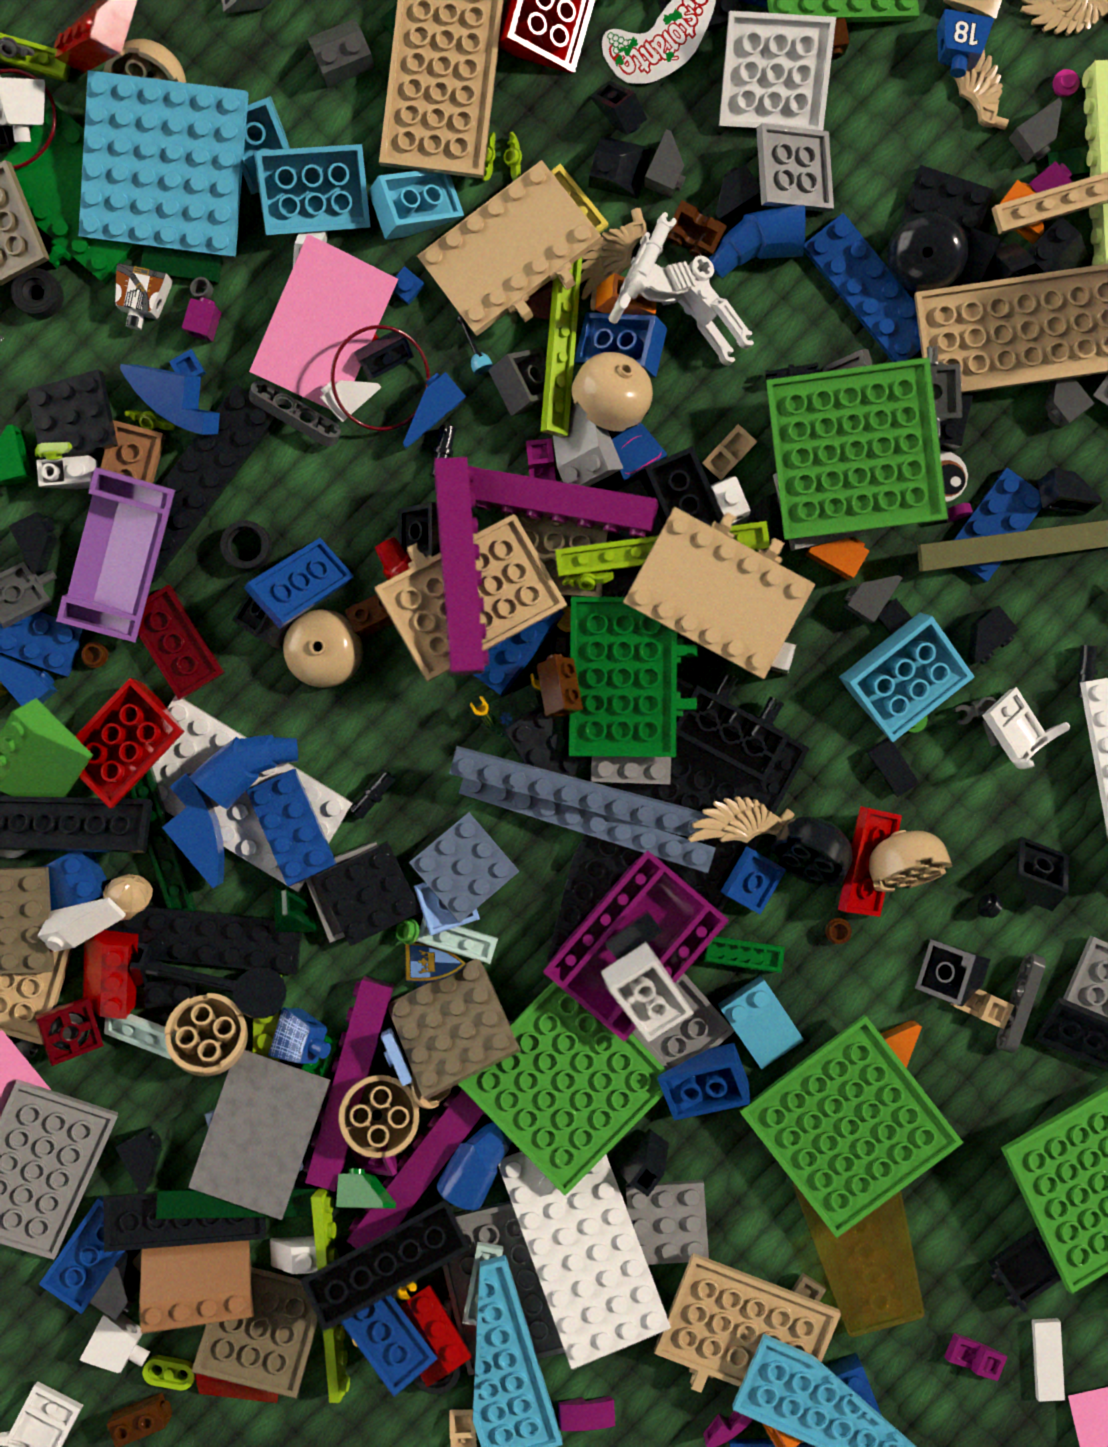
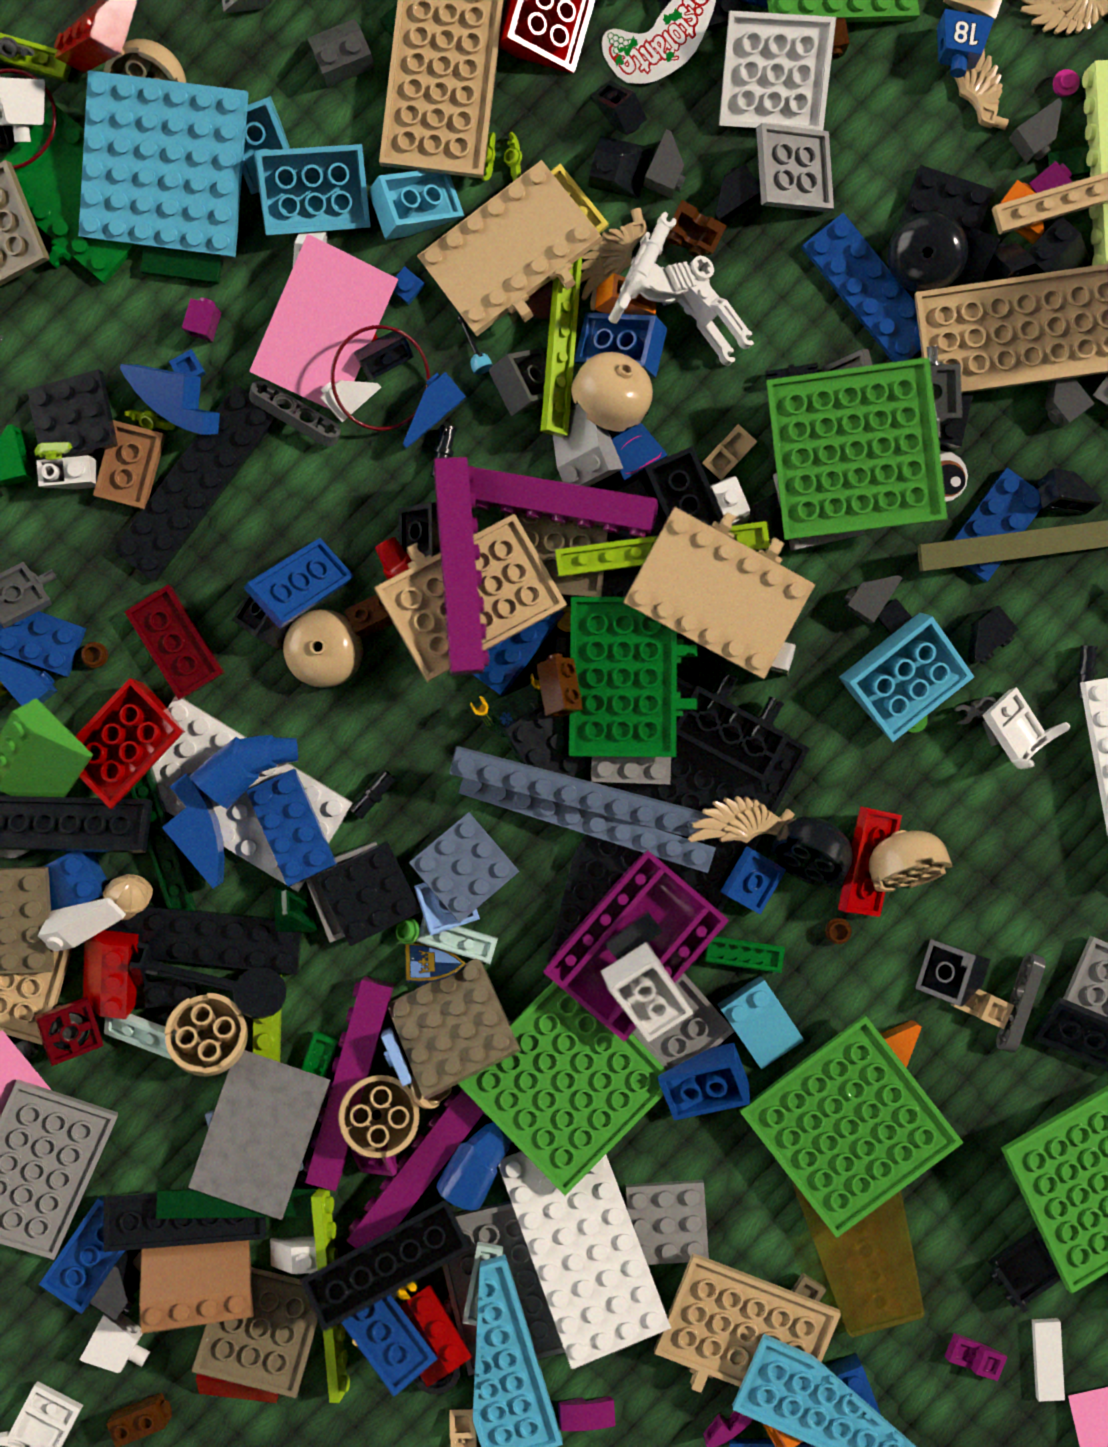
(36, 540): black slope -> none
(48, 304): black tyre -> none
(116, 555): medium lavender slope -> none
(140, 293): torso -> none
(141, 1156): black slope -> none
(170, 1375): lime plate -> none
(201, 284): dark grey hinge -> none
(226, 549): black tyre -> none
(299, 1037): blue torso -> none
(362, 1191): green slope -> none
(541, 459): magenta slope -> none
(588, 580): lime piece -> none
(646, 1163): black slope -> none
(761, 235): blue piece -> none
(840, 556): orange slope -> none
(892, 766): black slope -> none
(959, 512): magenta tile -> none
(989, 905): black plate -> none
(1042, 873): black slope -> none

